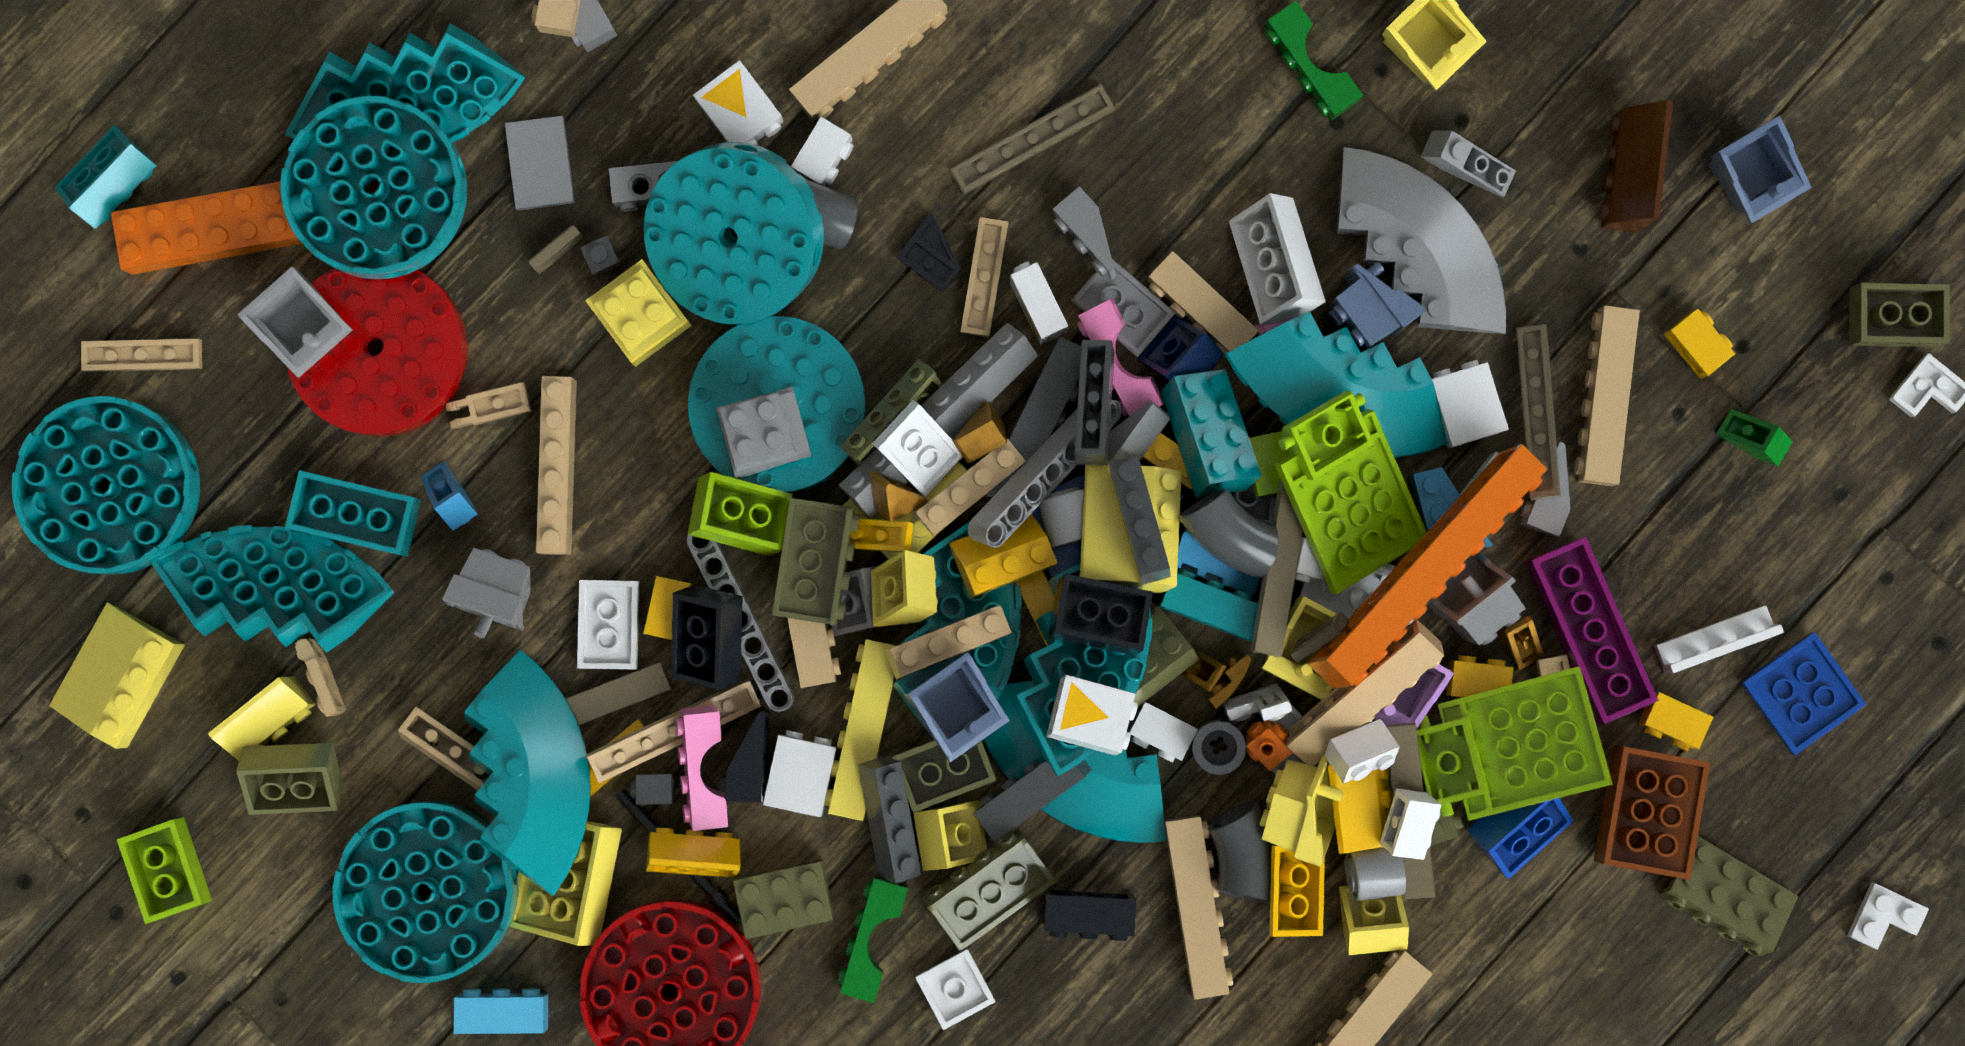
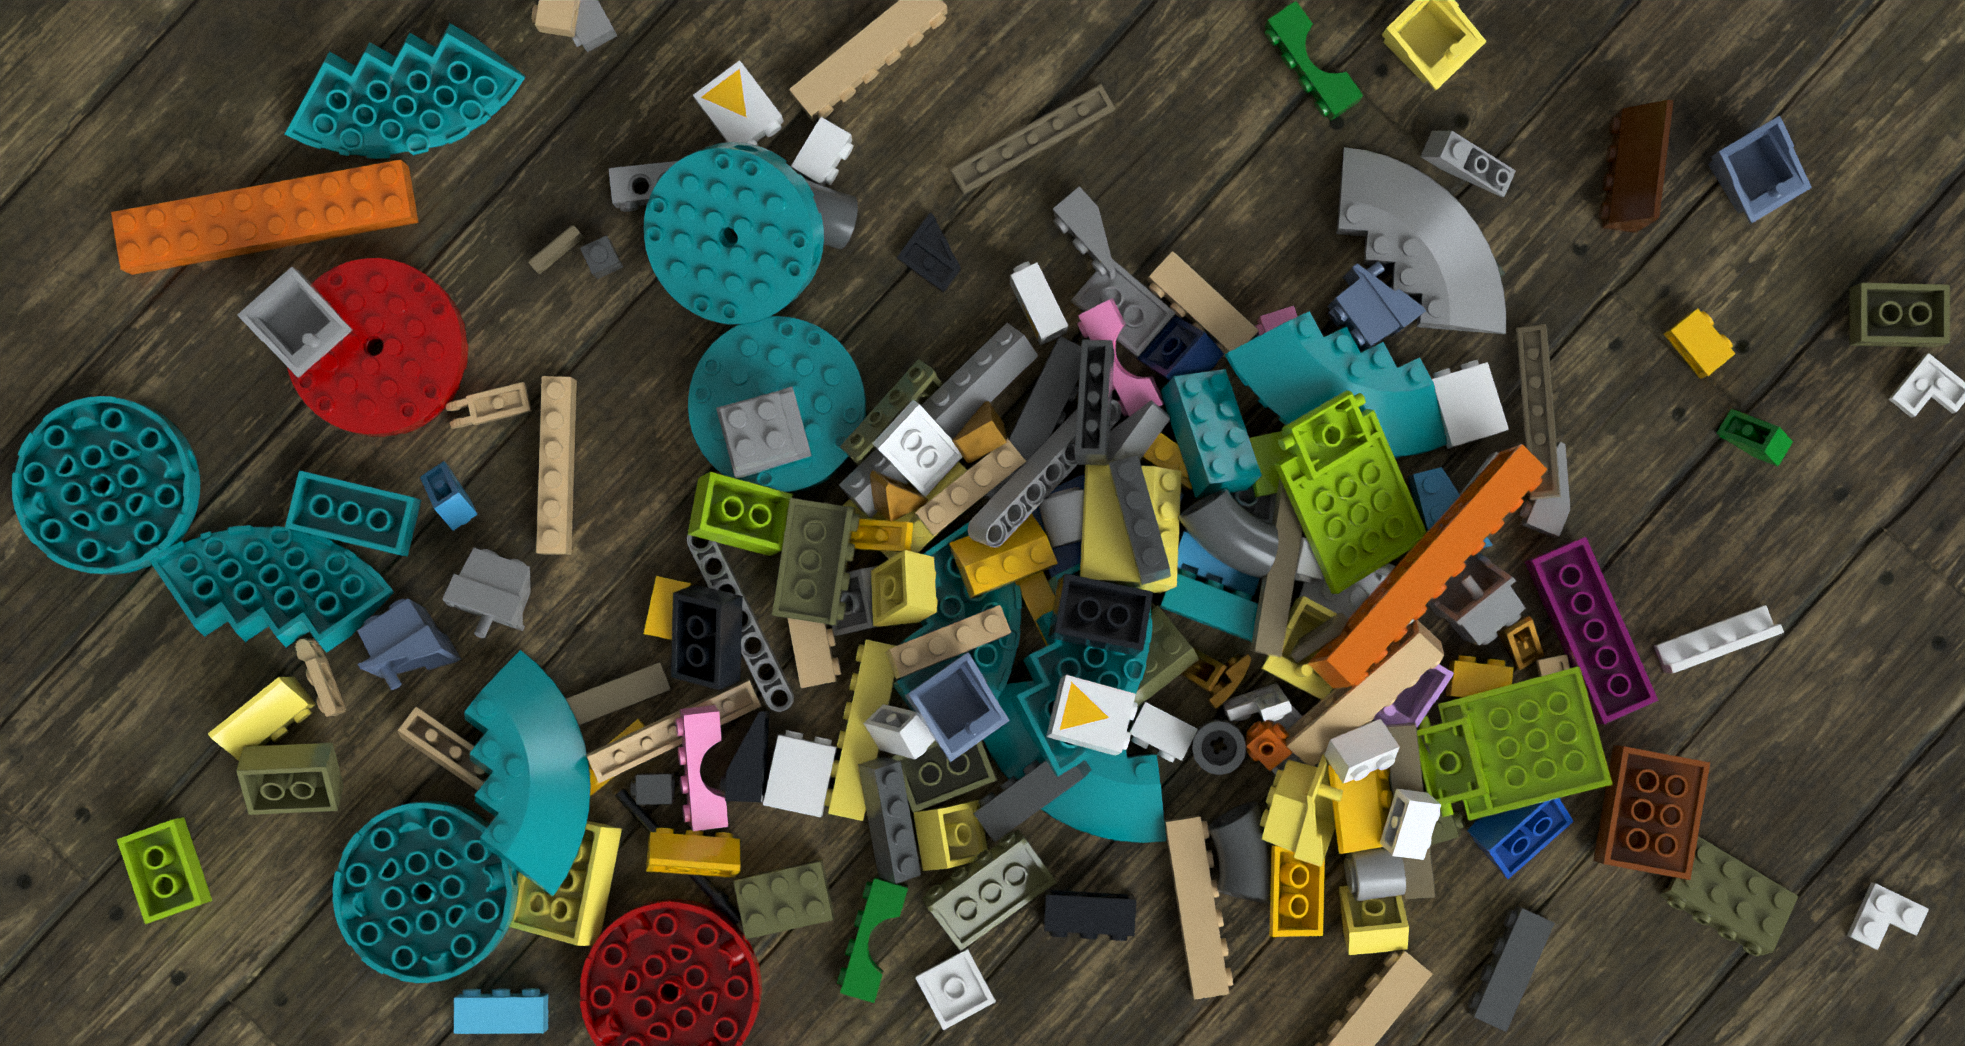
(105, 177): teal slope -> none
(116, 676): light yellow slope -> none
(141, 355): tan plate -> none
(404, 641): none -> sand blue piece
(417, 196): teal brick -> none
(539, 163): light grey tile -> none
(608, 624): white plate -> none
(638, 313): light yellow piece -> none
(899, 731): none -> white brick
(984, 277): tan plate -> none
(1276, 259): white slope -> none
(1510, 968): none -> dark grey brick
(1607, 396): tan brick -> none
(1675, 721): yellow brick -> none
(1803, 693): blue plate -> none

